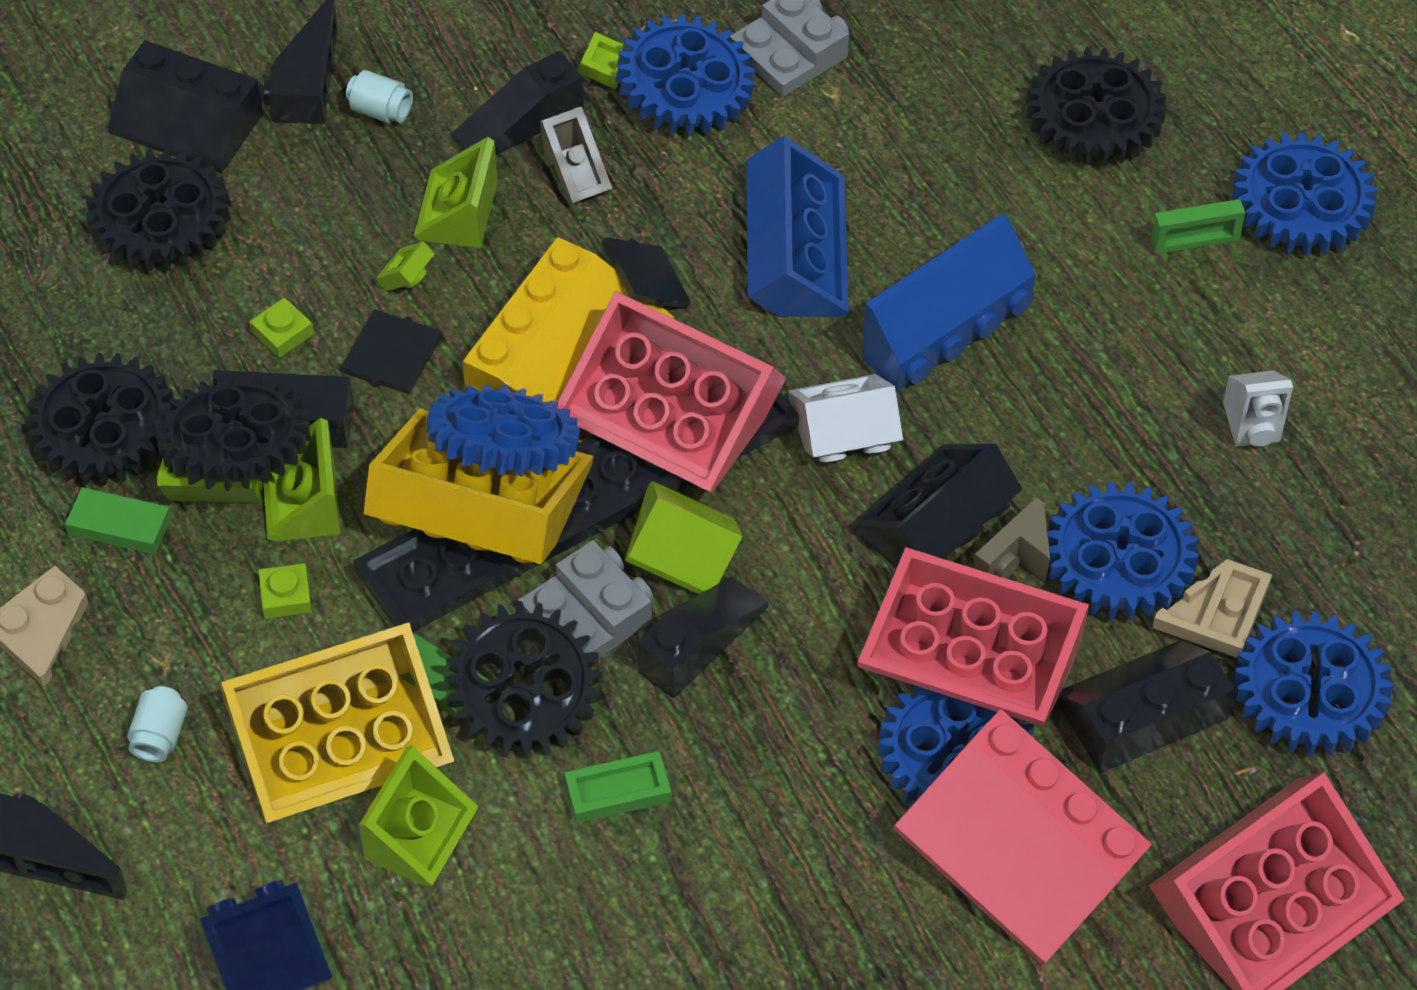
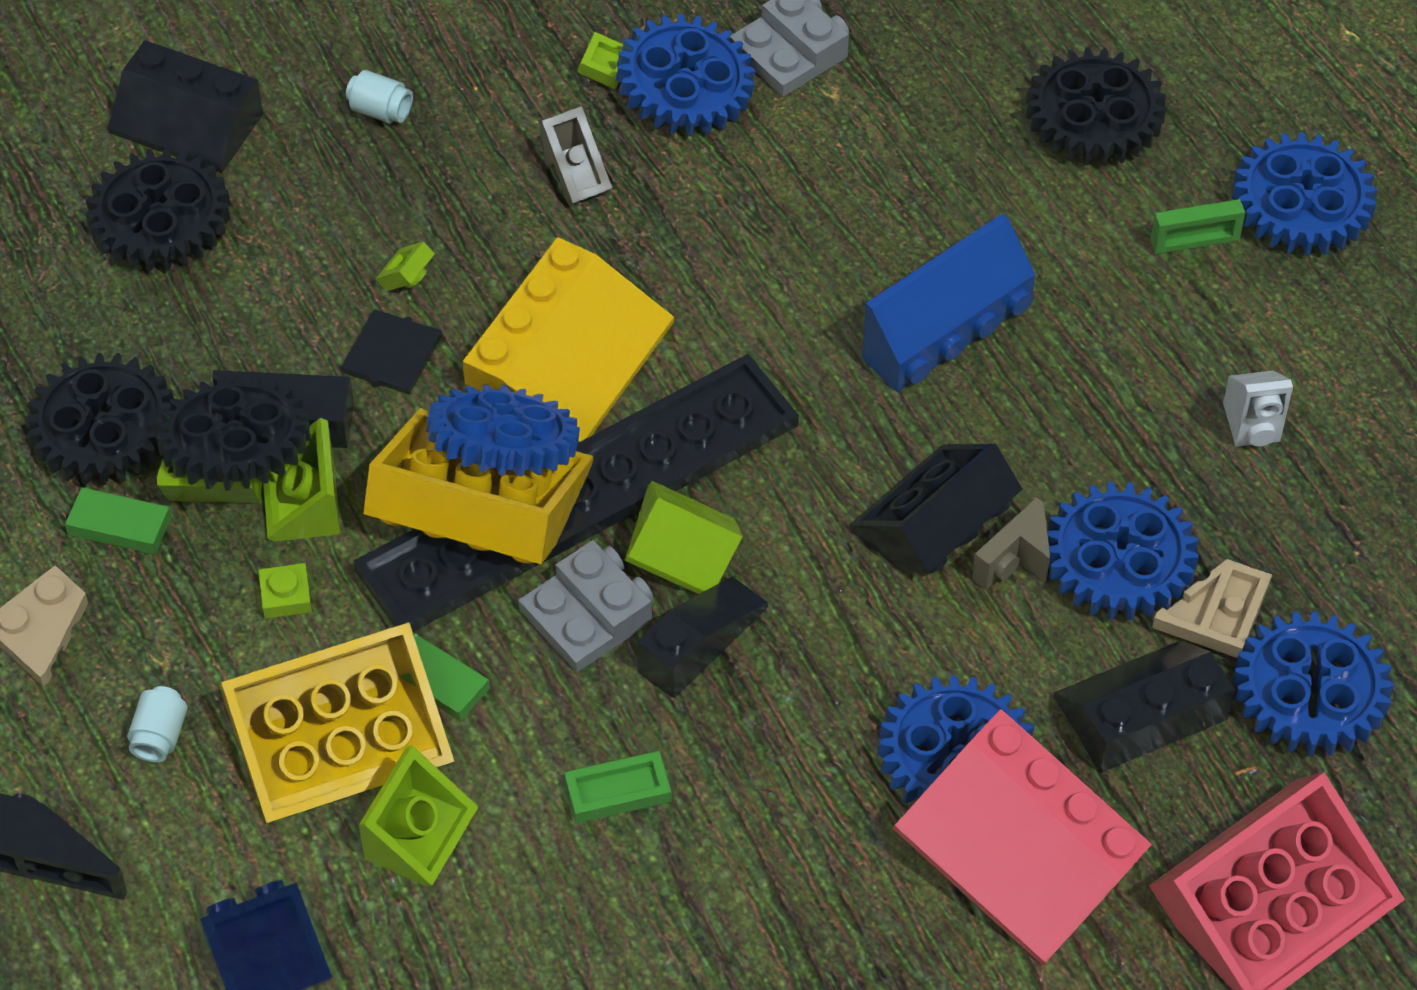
(281, 327): lime plate -> none
(304, 71): black slope -> none
(459, 197): lime slope -> none
(497, 645): black gear -> none
(519, 106): black slope -> none
(646, 273): black piece -> none
(669, 392): coral slope -> none
(796, 233): blue slope -> none
(847, 416): white slope -> none
(975, 636): coral slope -> none

